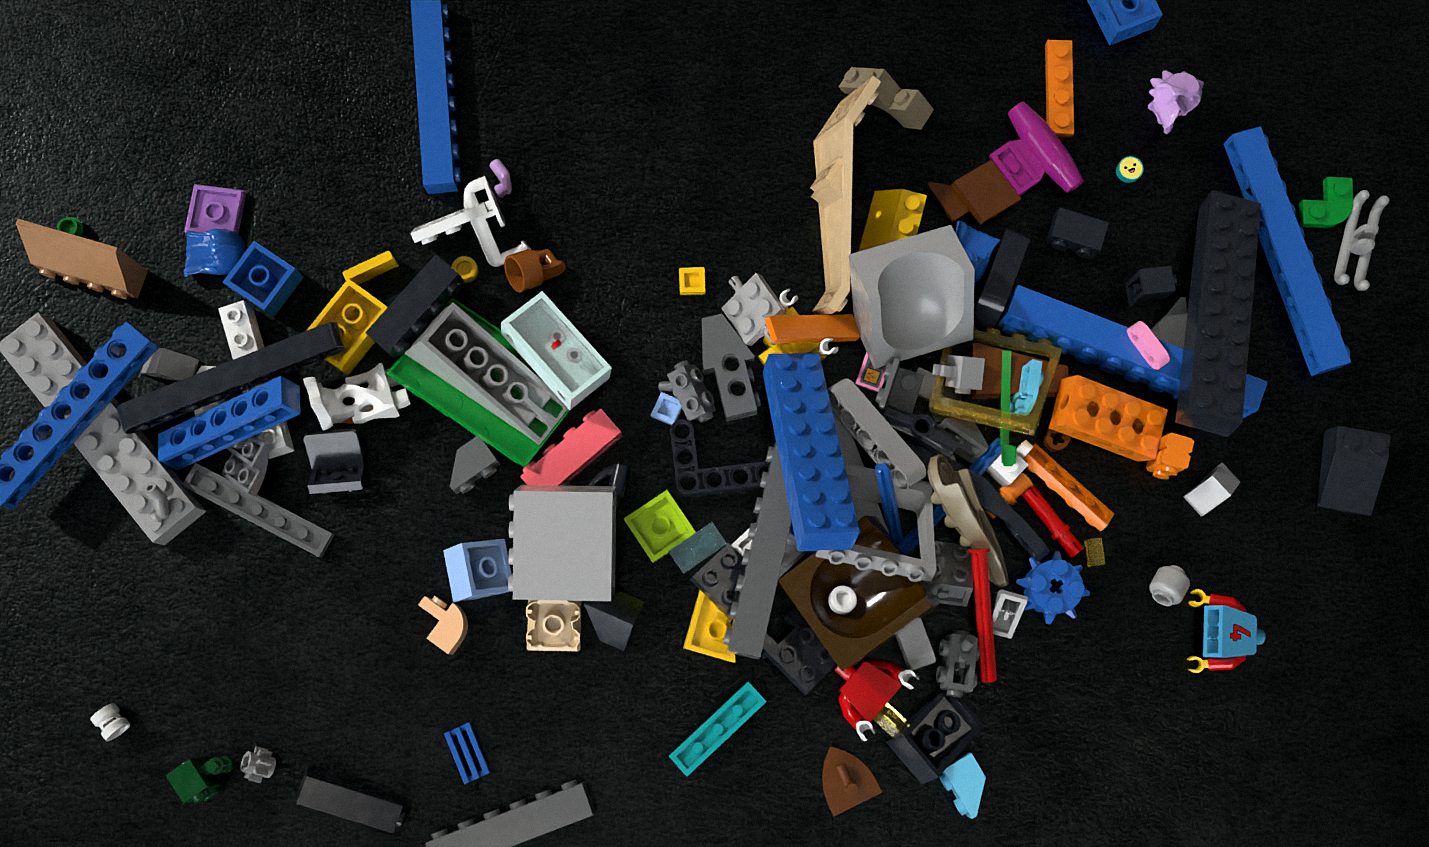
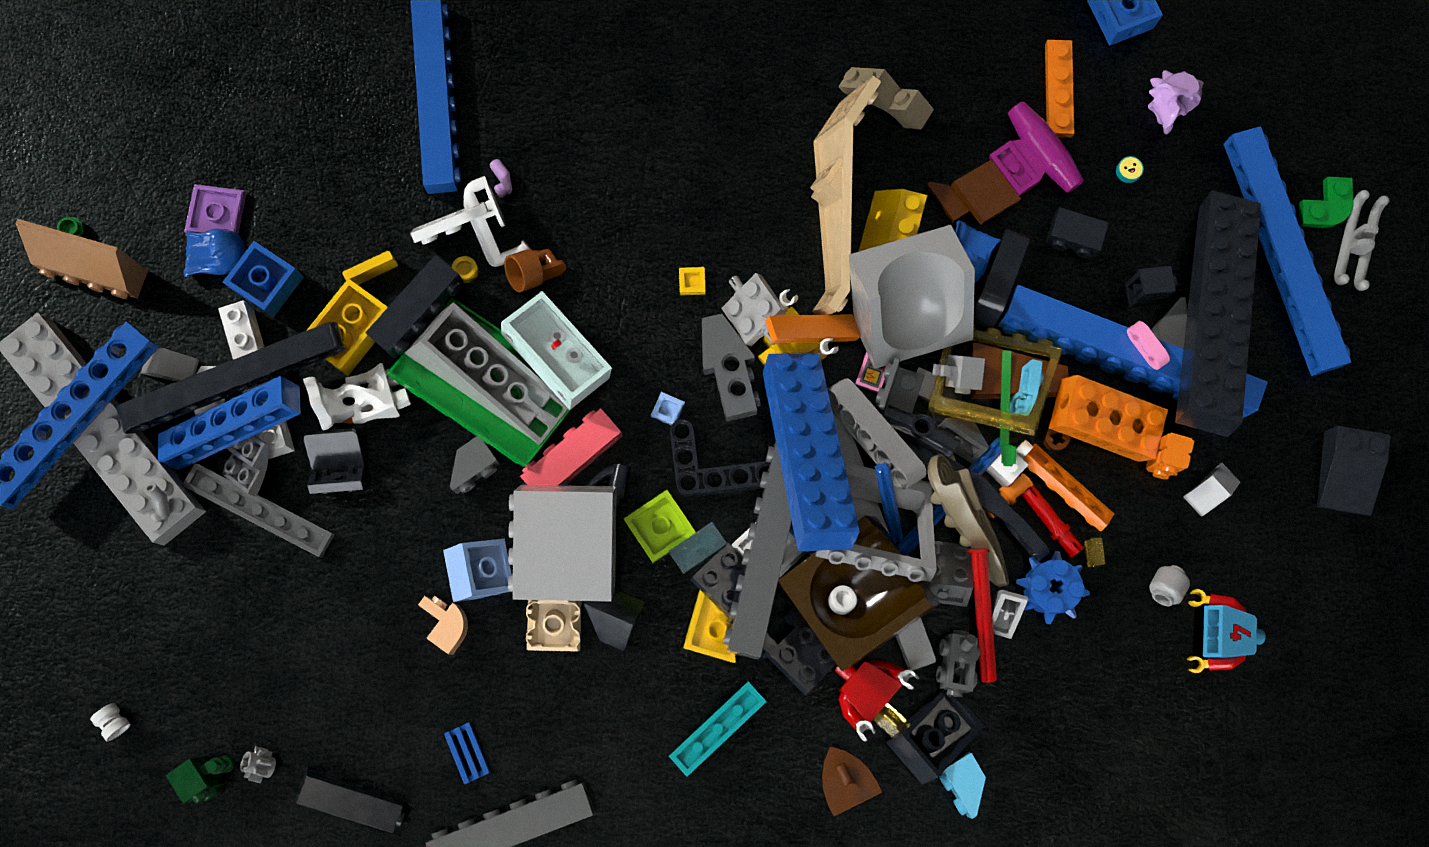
(691, 392): dark grey brick -> none

